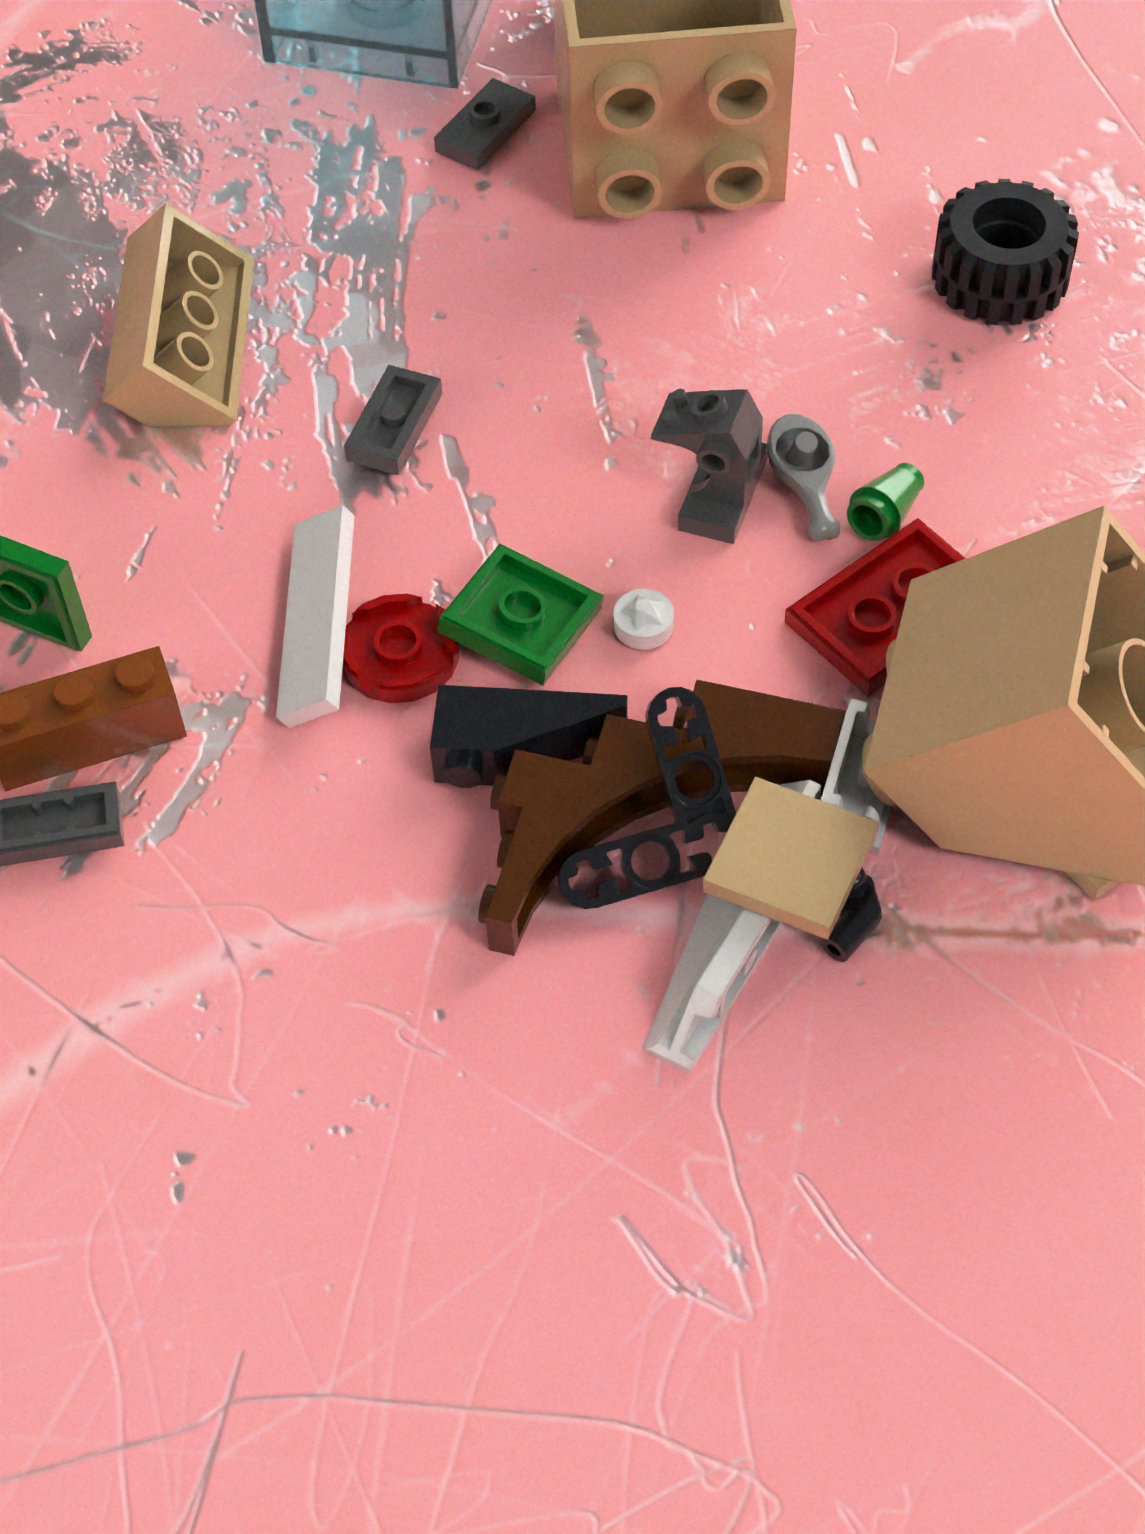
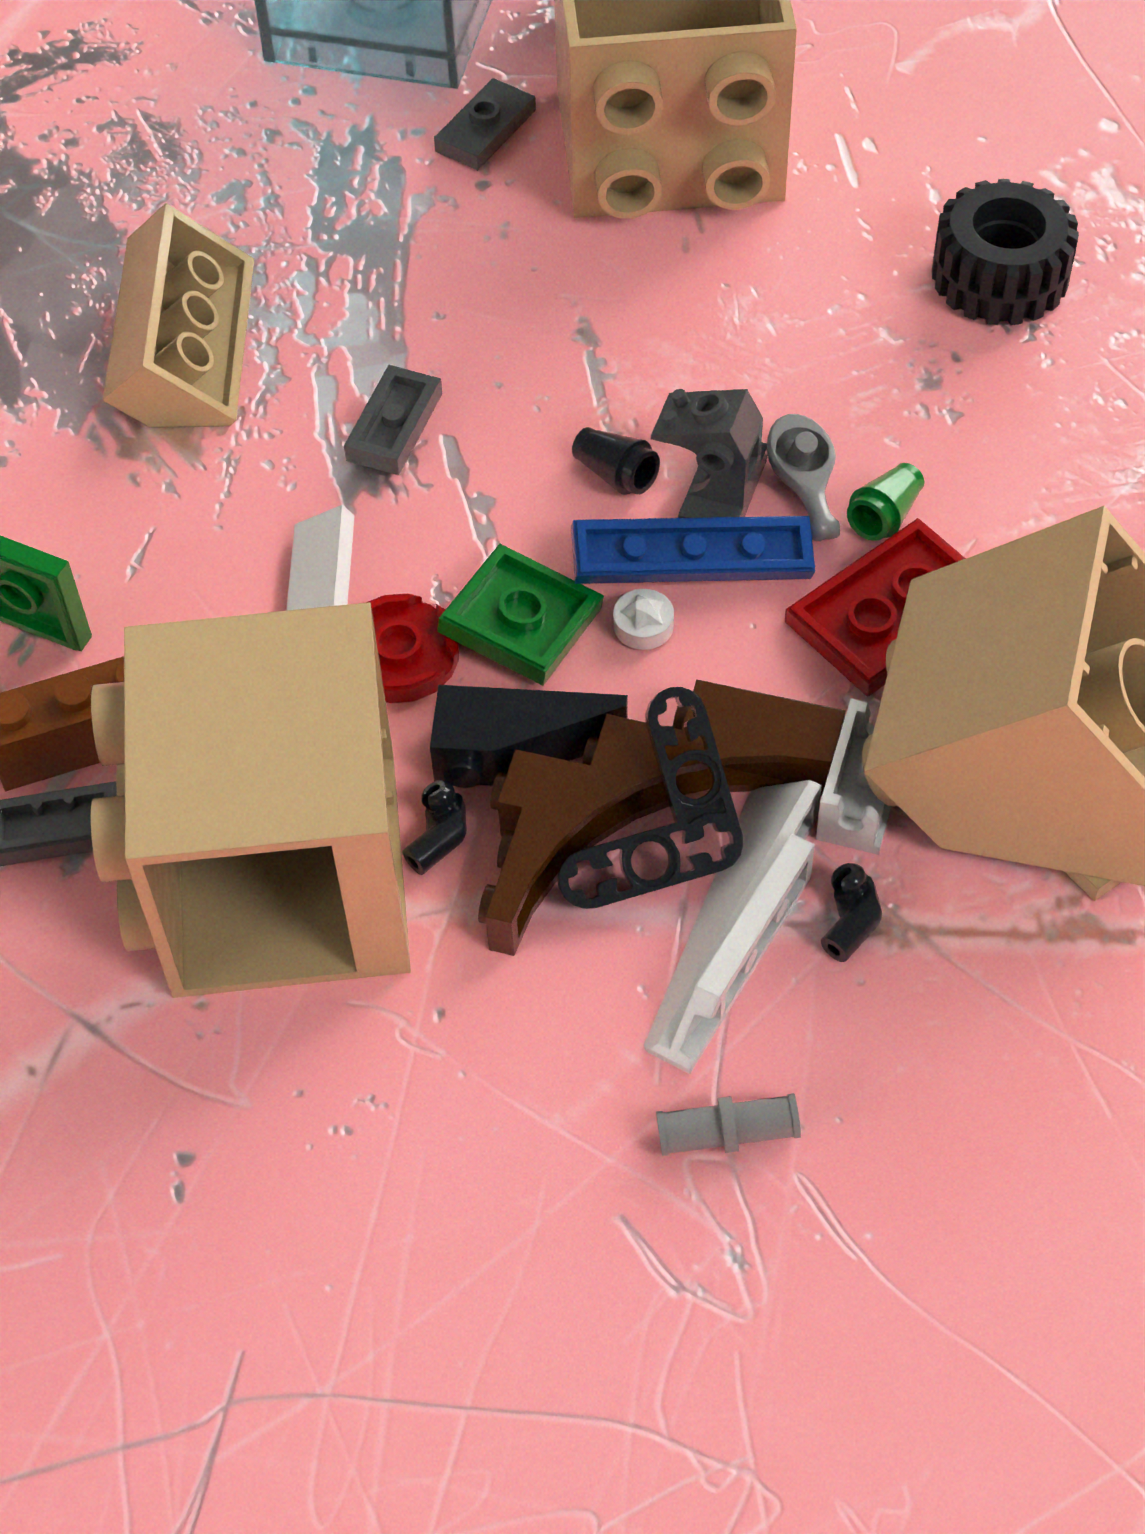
(253, 801): none -> tan piece
(444, 827): none -> black arm
(619, 460): none -> black cone
(692, 549): none -> blue tile
(728, 1124): none -> light grey pin
(790, 857): tan tile -> none

